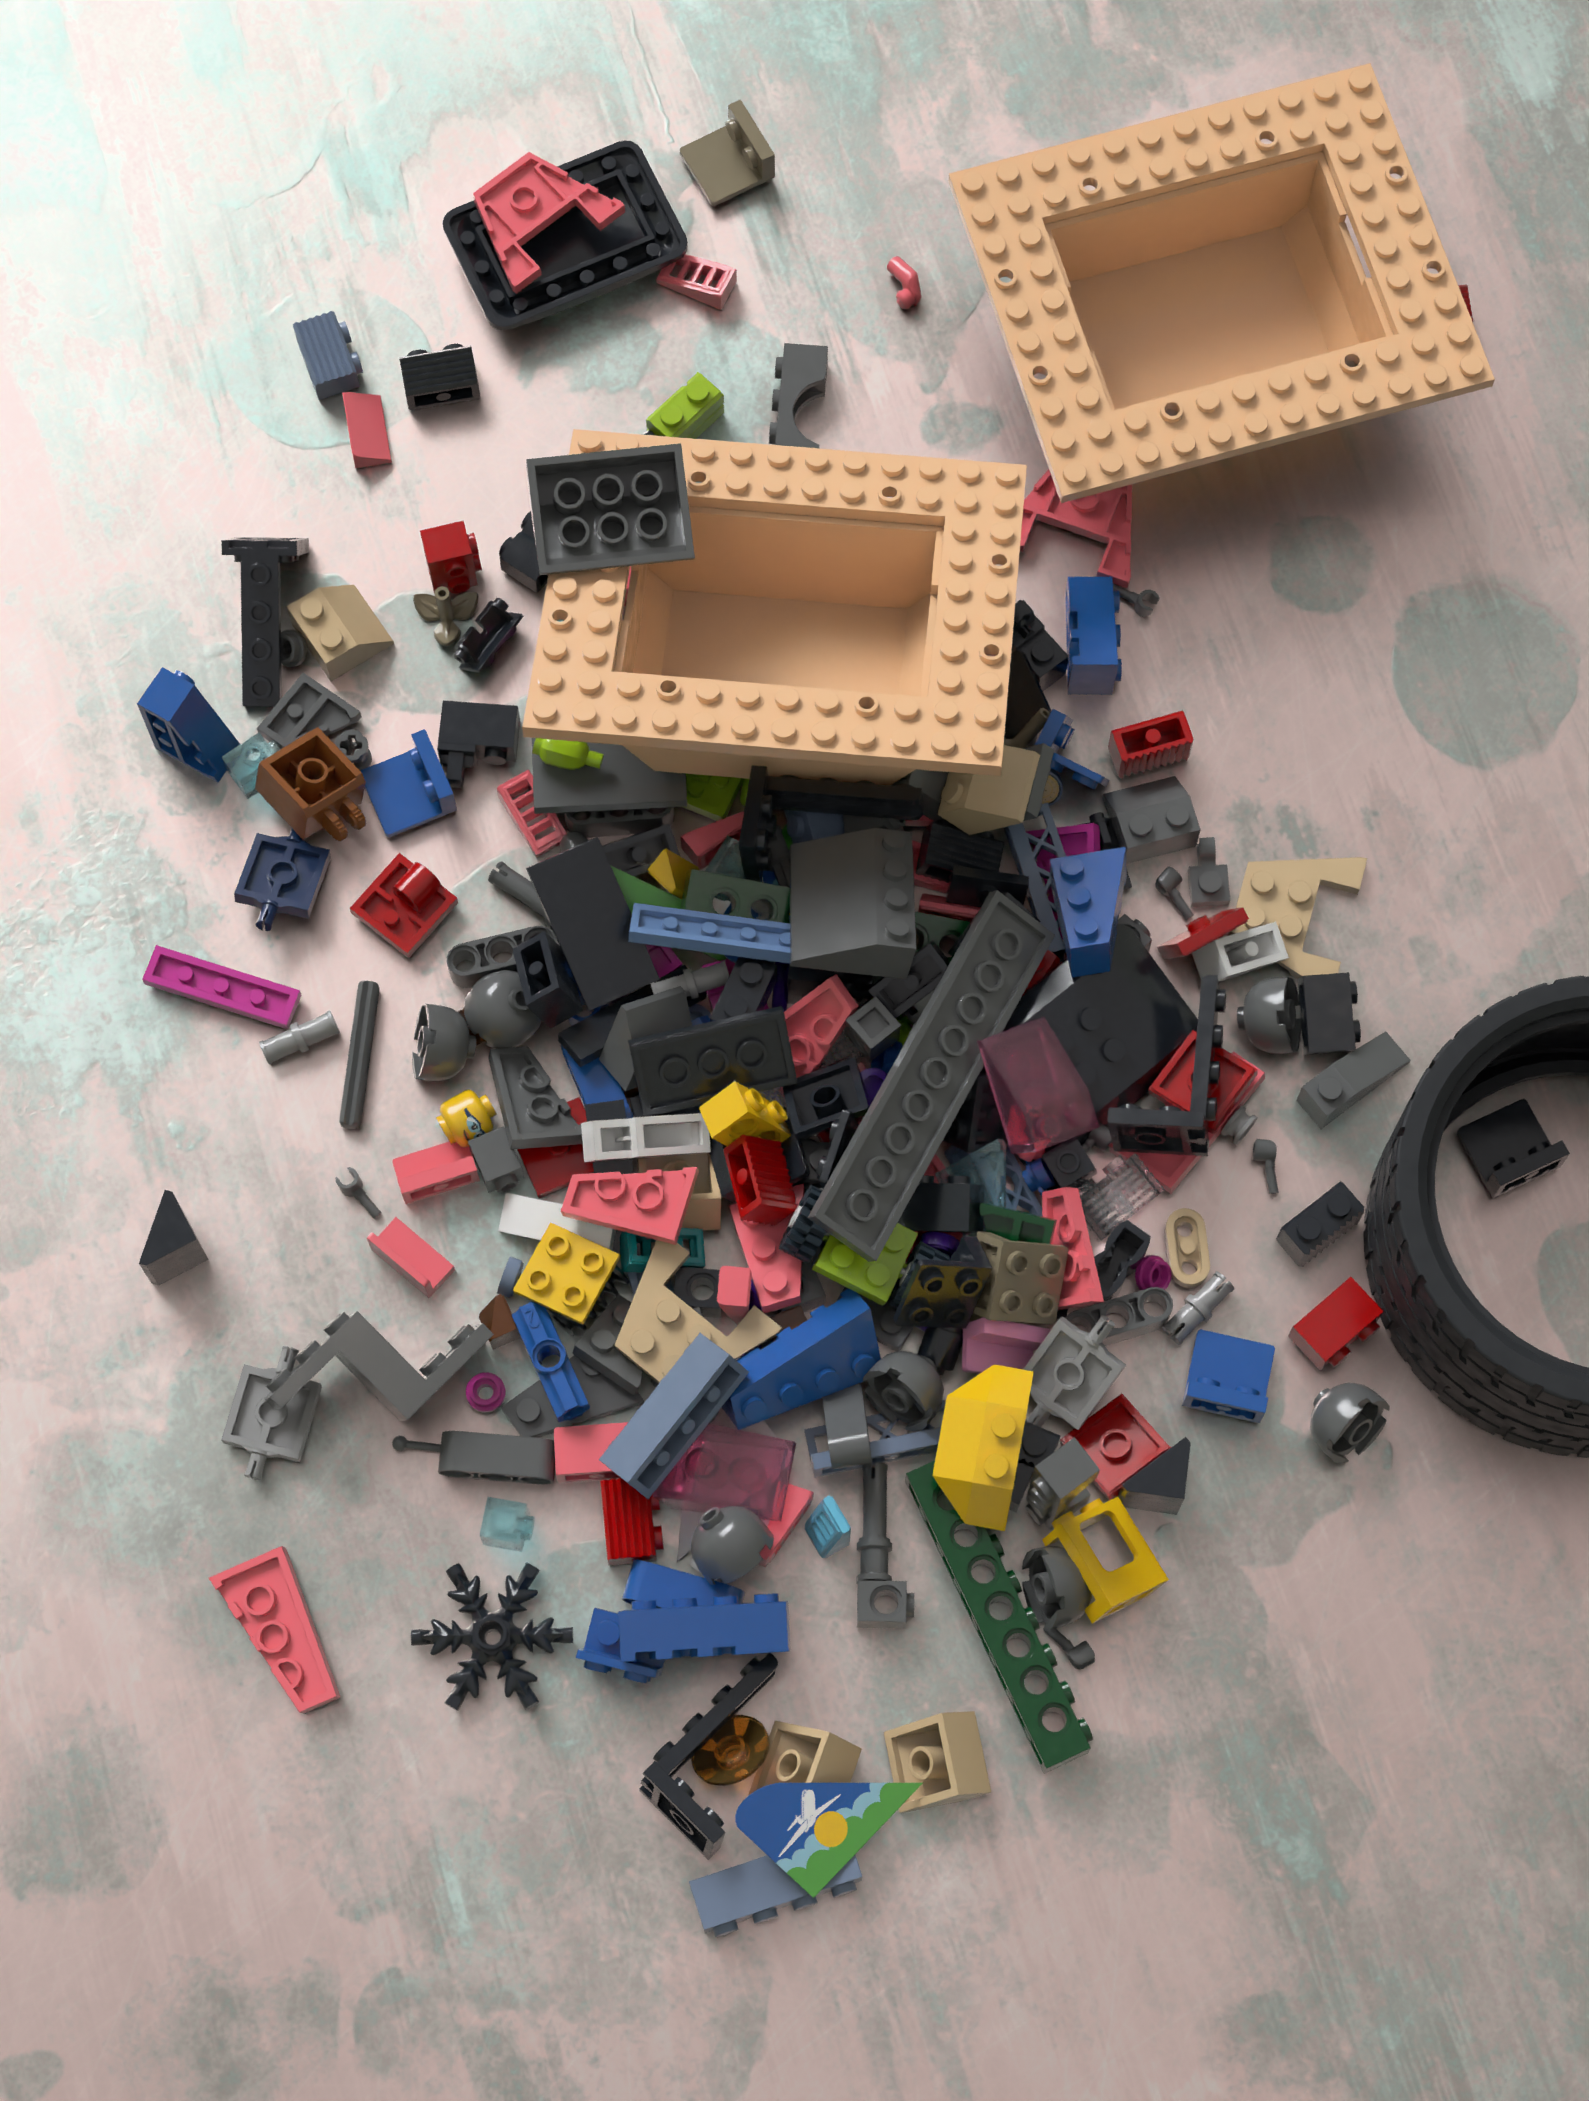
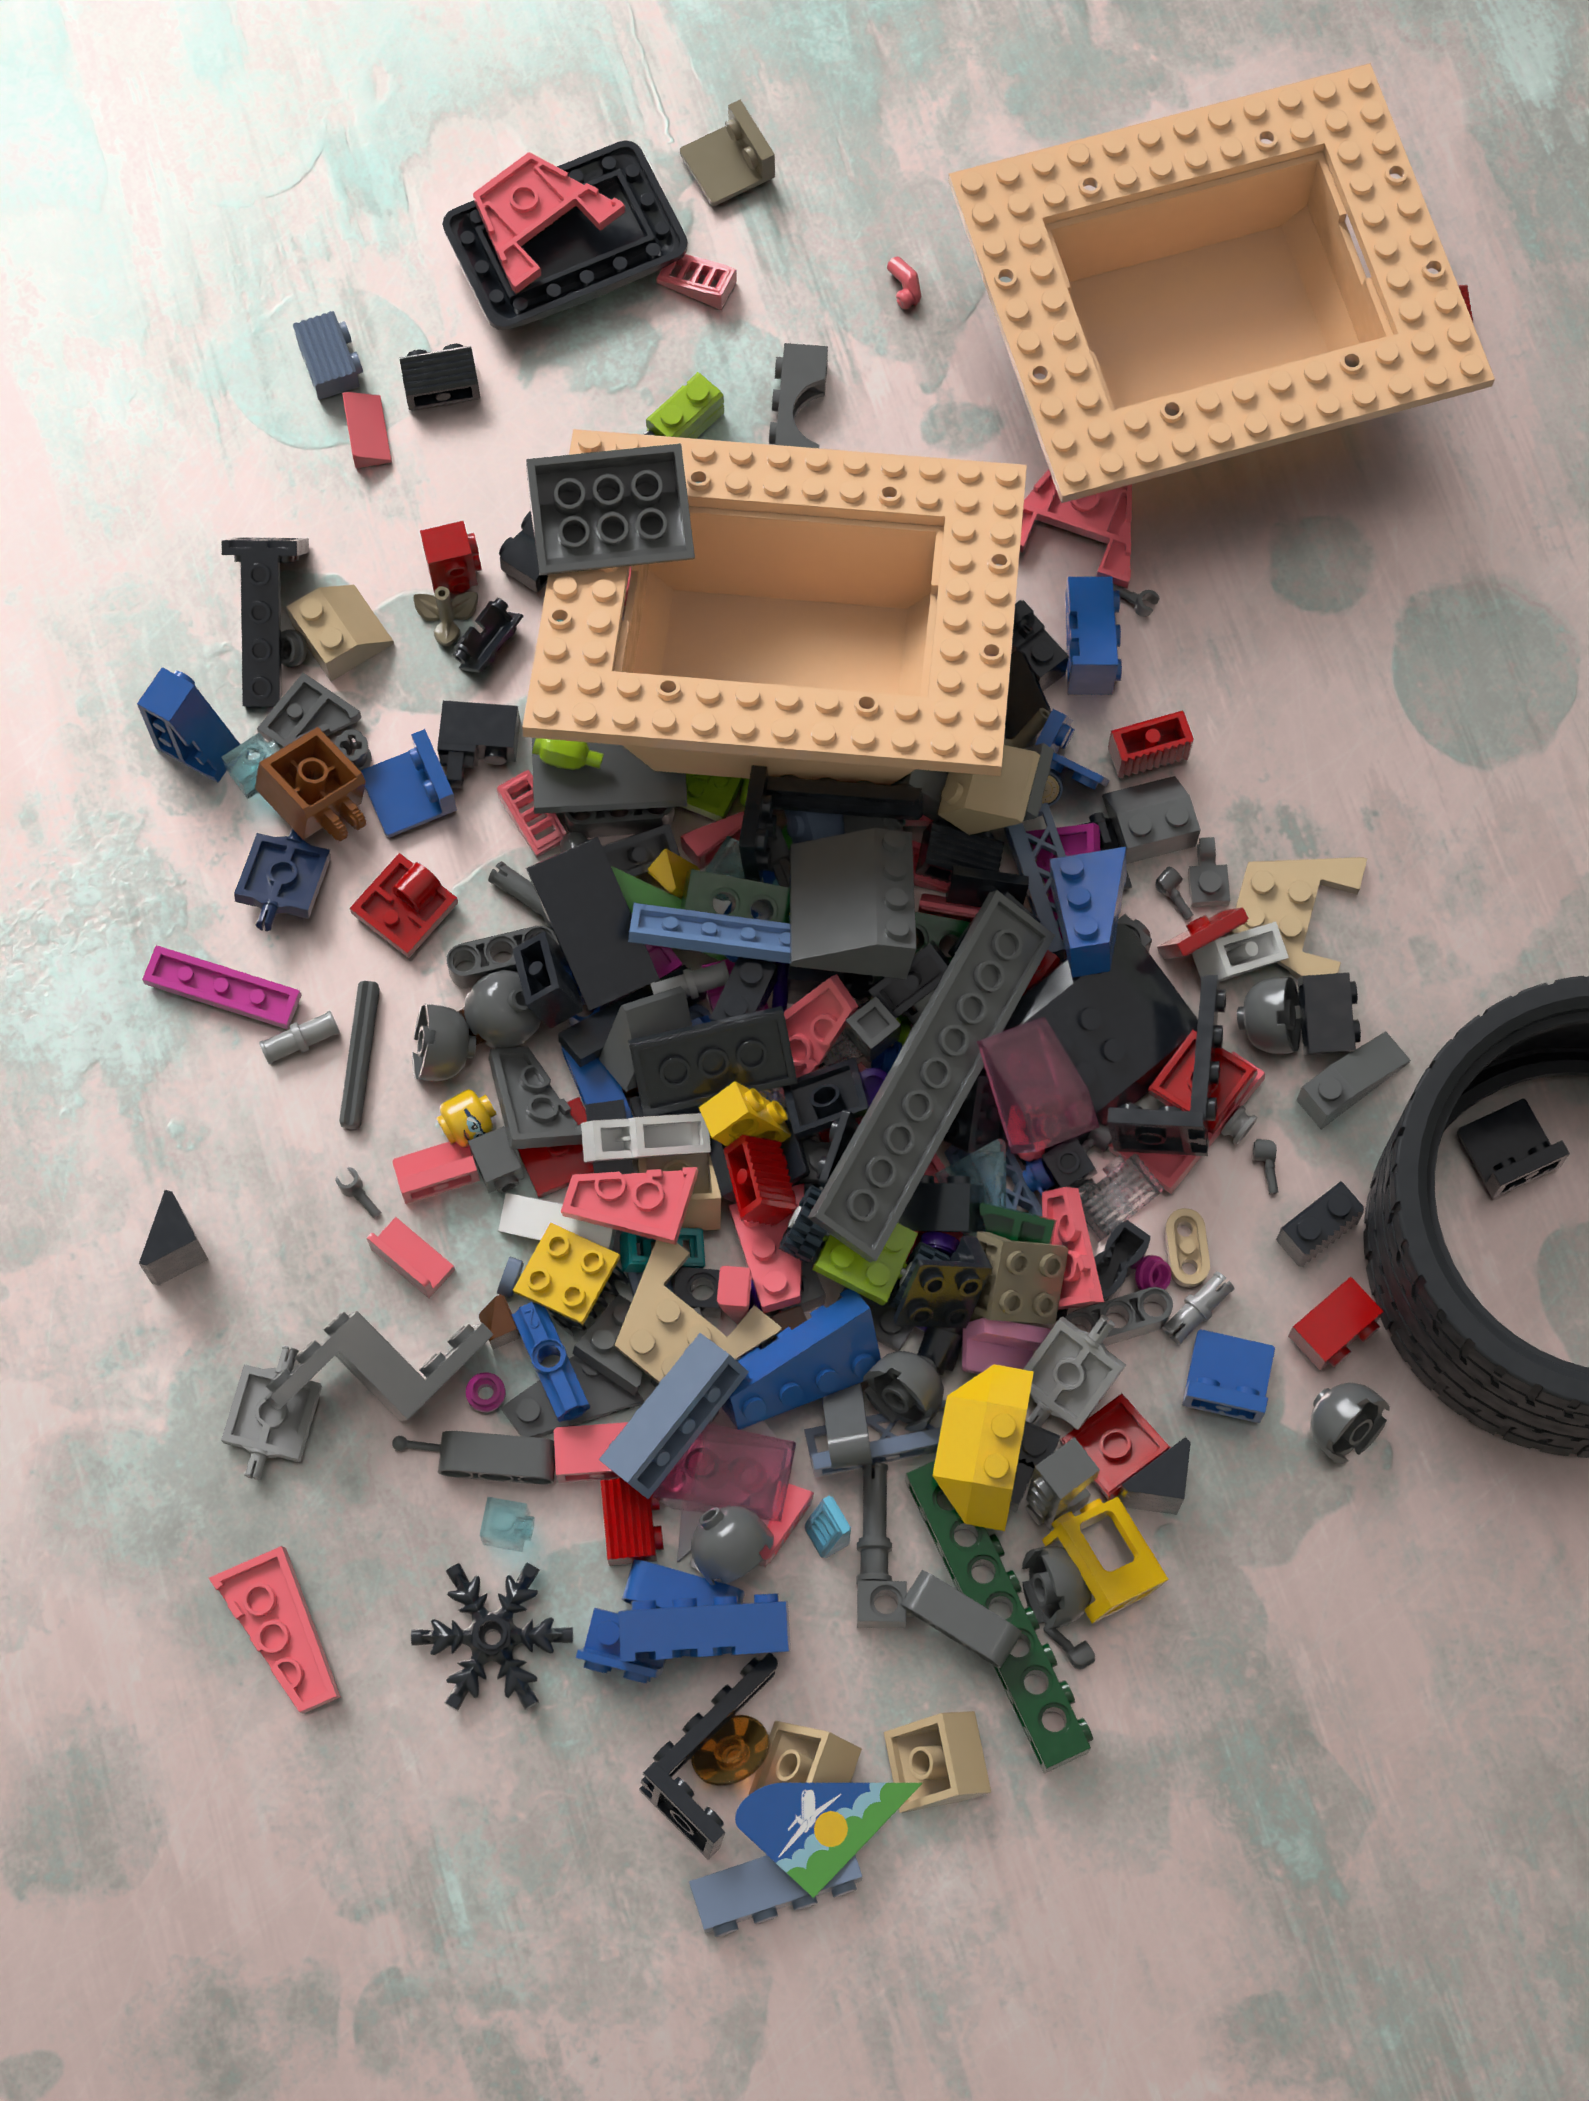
(961, 1618): none -> dark grey beam

